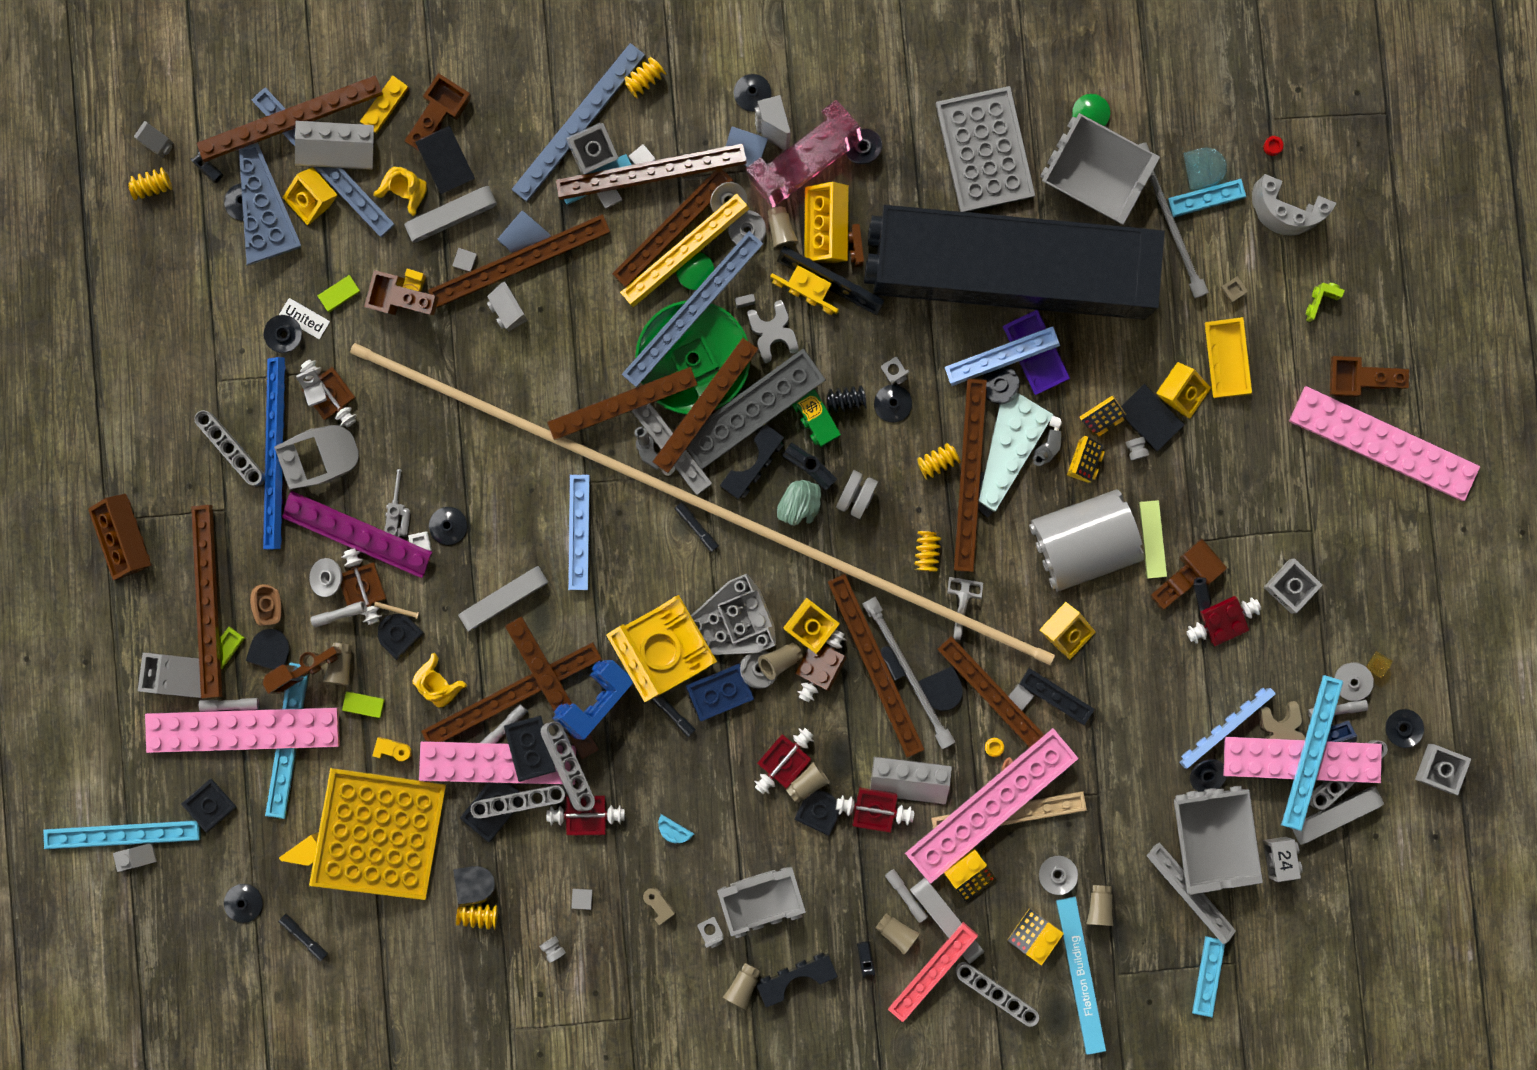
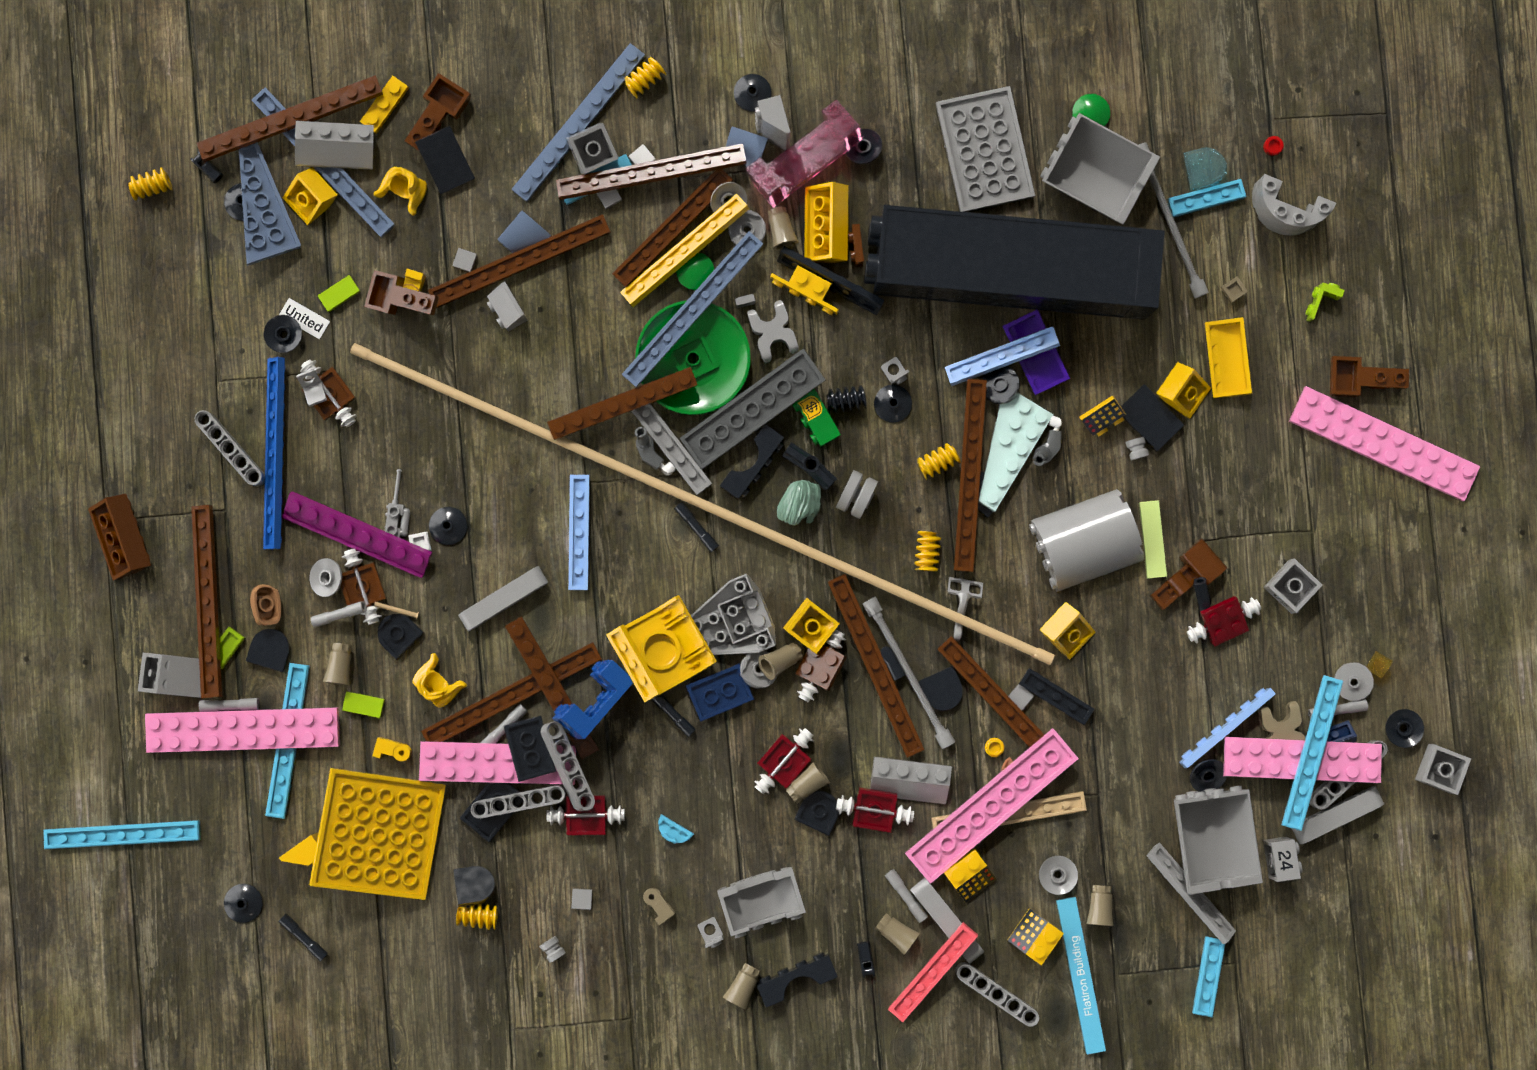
(134, 857): light grey slope -> none
(153, 139): light grey slope -> none
(208, 805): black tile -> none
(289, 675): reddish brown plate -> none
(335, 447): light grey slope -> none
(450, 214): light grey beam -> none
(705, 405): reddish brown plate -> none
(1085, 460): slope -> none

